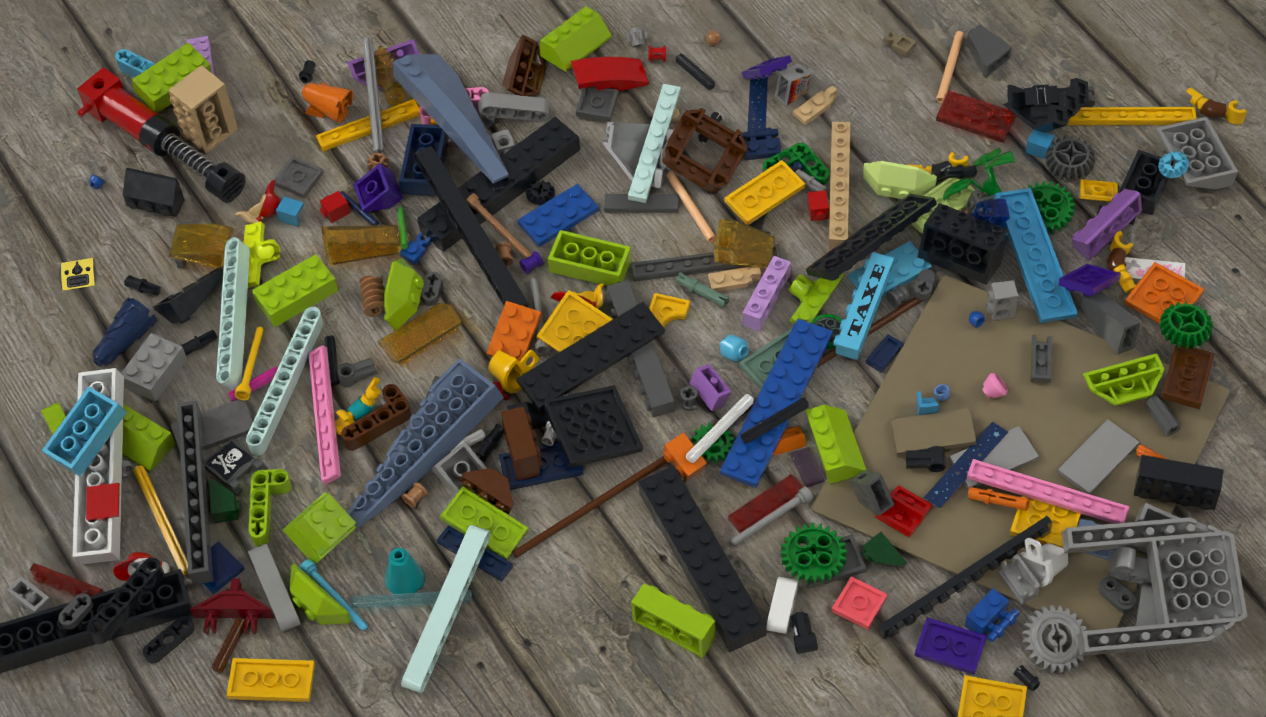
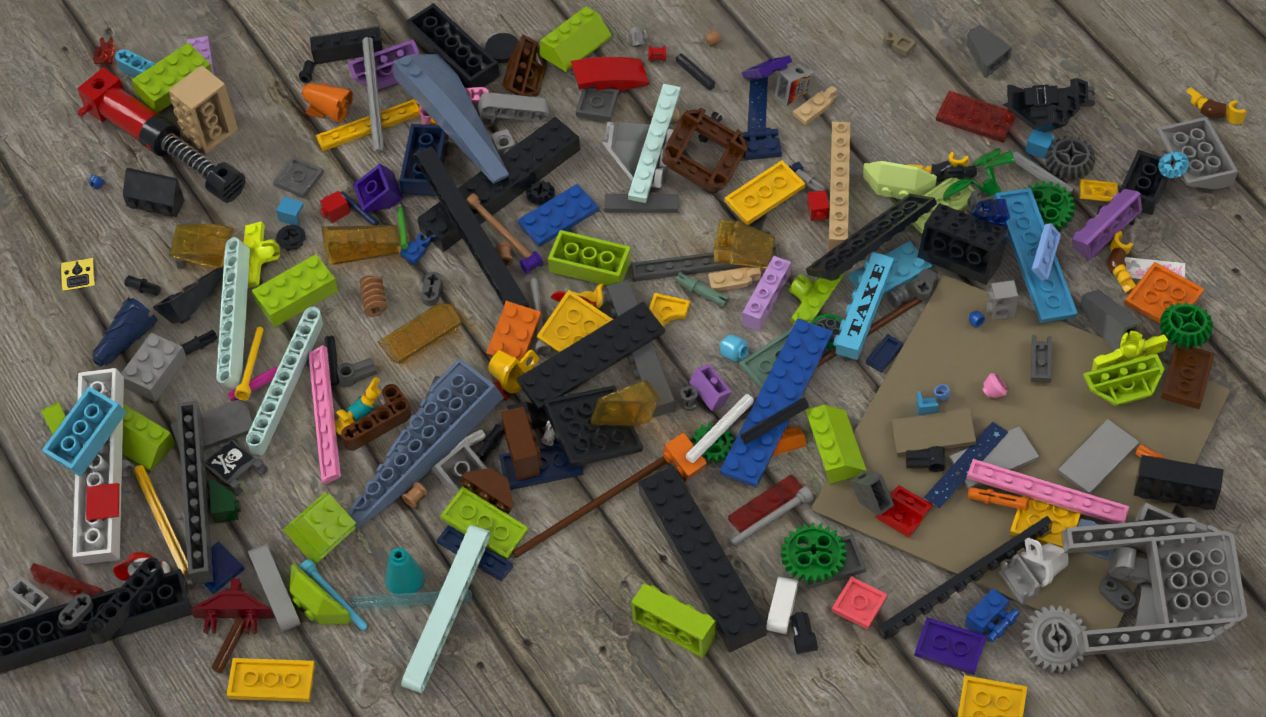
(105, 53): none -> clear red plate
(167, 648): black beam -> none
(263, 508): lime beam -> none
(264, 209): hair -> none
(296, 232): none -> black gear
(343, 44): none -> black slope
(375, 159): medium nougat gear -> none
(386, 77): clear yellow plant -> none
(401, 293): lime wedge -> none
(442, 36): none -> black brick
(501, 46): none -> black tile
(627, 406): none -> clear yellow slope
(691, 207): light nougat piece -> none
(794, 156): green beam -> none
(807, 467): clear purple tile -> none
(882, 552): dark green slope -> none
(949, 69): light nougat piece -> none
(1027, 678): black pin -> none
(1039, 172): none -> light grey axle
(1046, 252): none -> light blue plate
(1089, 279): dark purple plate -> none
(1131, 348): none -> neon yellow plate
(1132, 115): yellow tile -> none
(1162, 415): dark grey axle -> none

